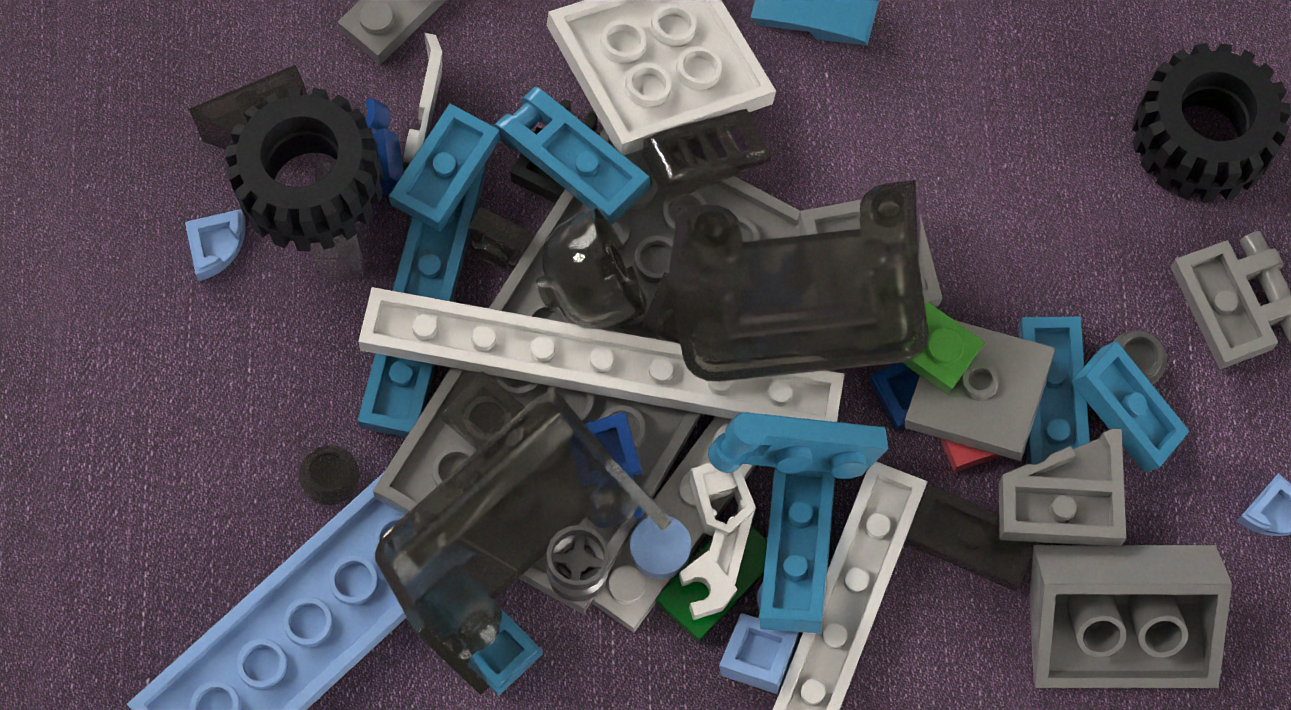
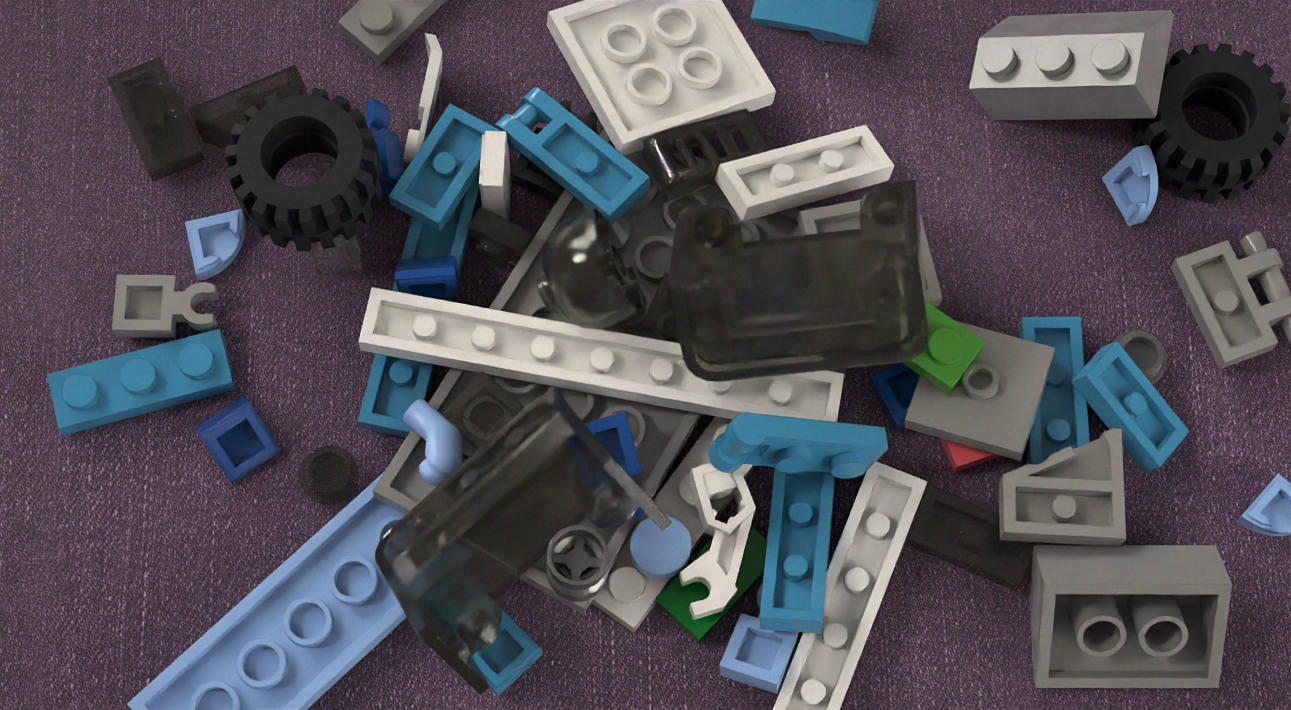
(141, 381): none -> dark azure plate
(153, 304): none -> light grey plate
(156, 119): none -> clear smoke plate
(237, 439): none -> blue slope
(428, 277): none -> blue slope
(442, 440): none -> light blue arm
(495, 174): none -> white tile
(803, 172): none -> white plate
(1073, 66): none -> light grey slope
(1134, 184): none -> light blue tile

